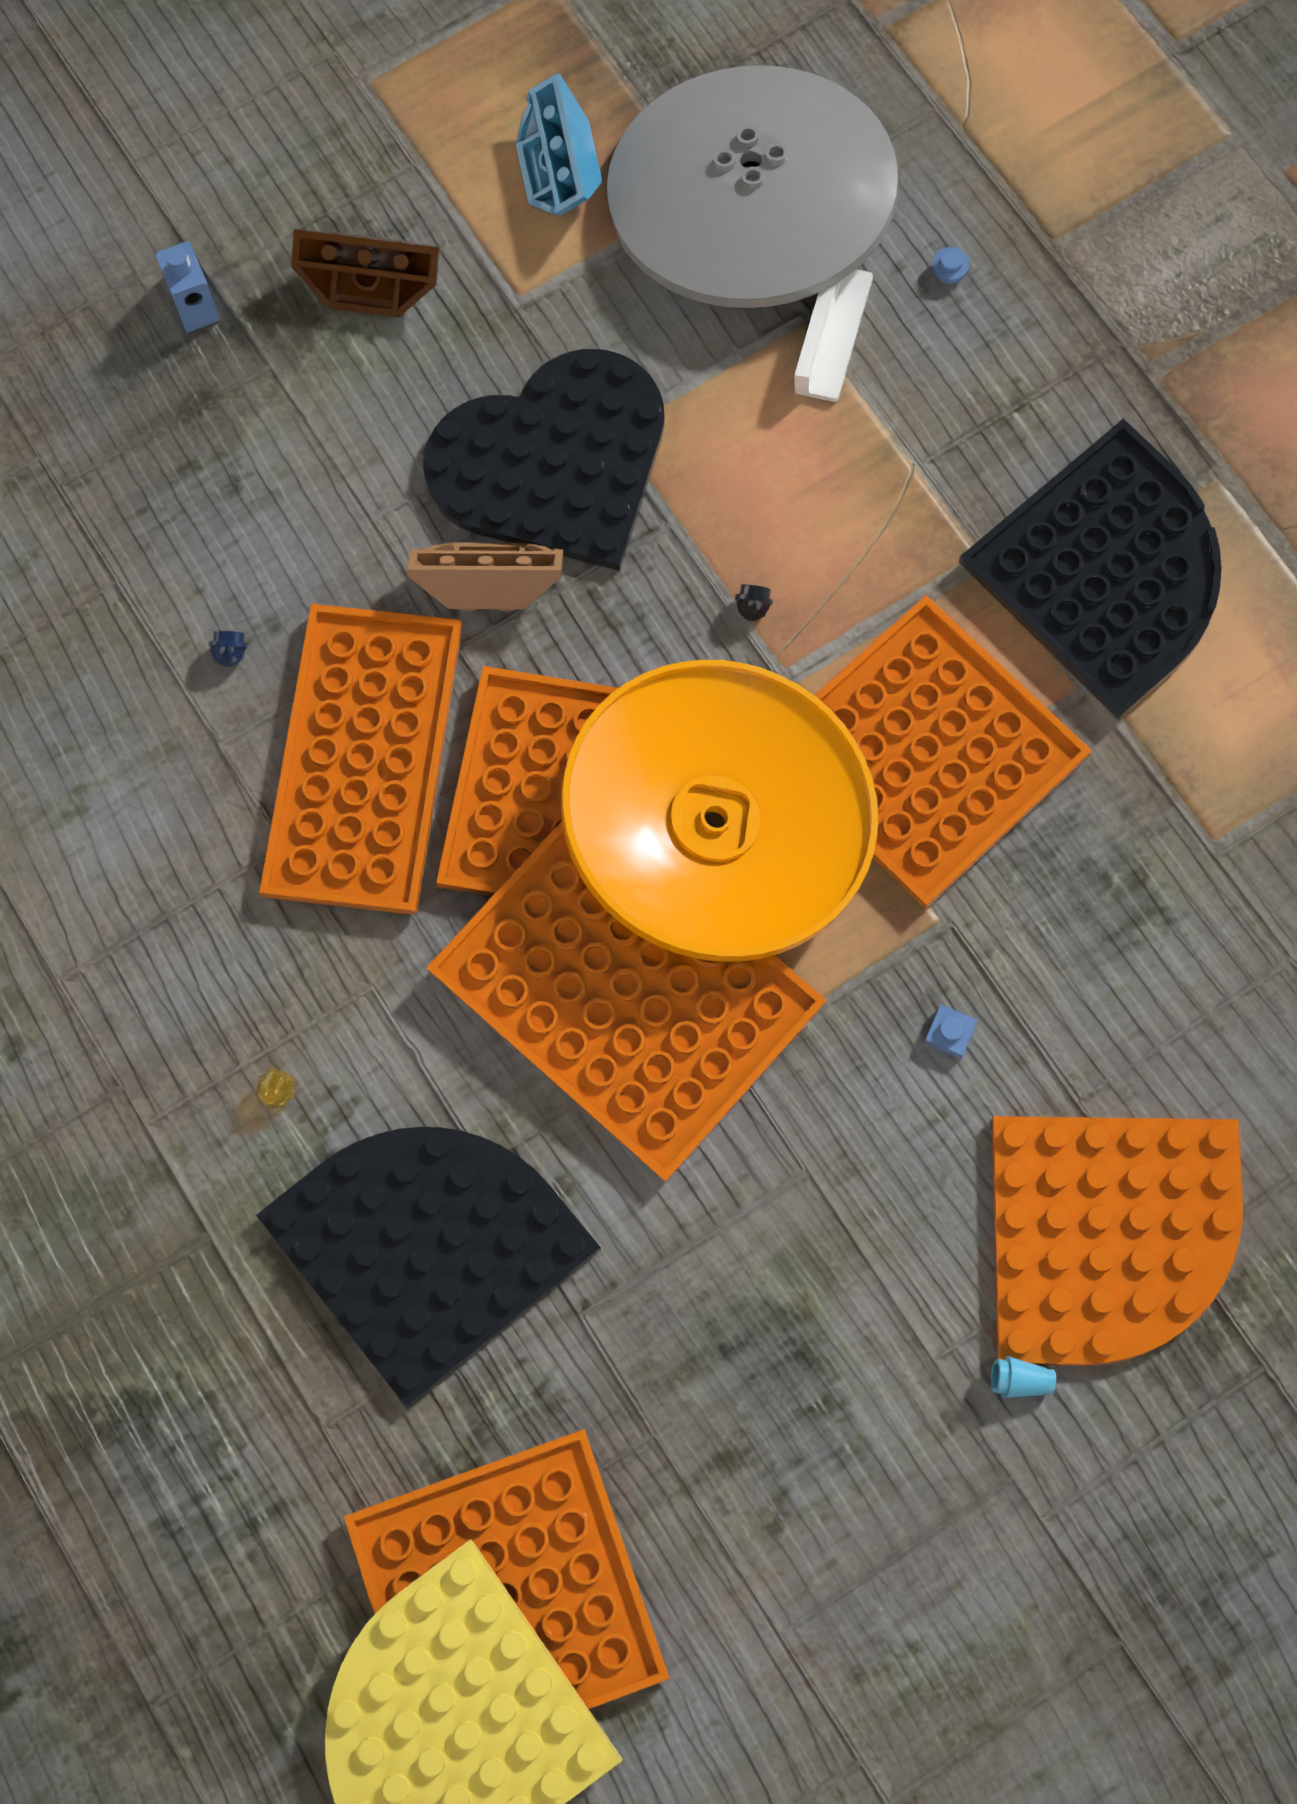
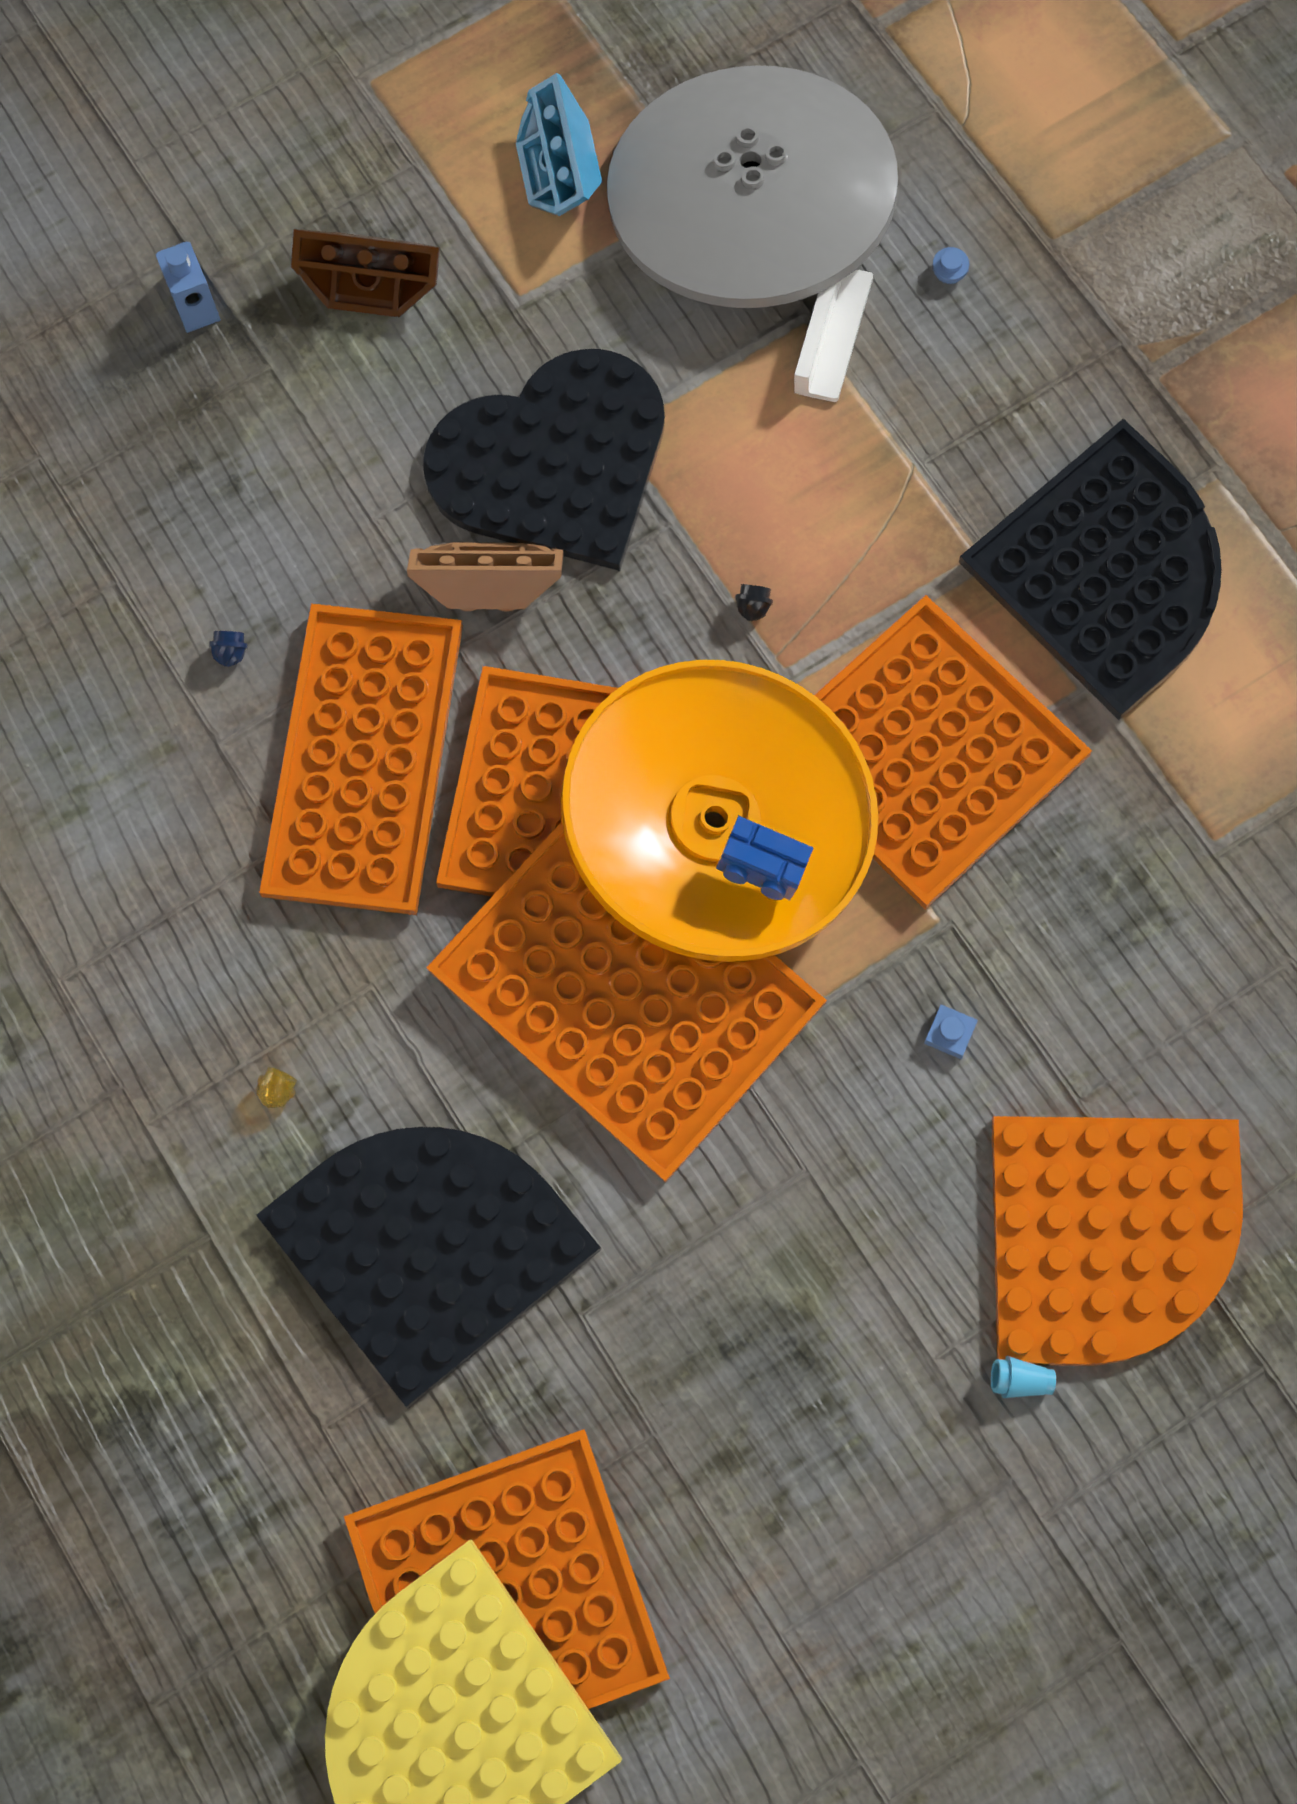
(764, 859): none -> blue brick

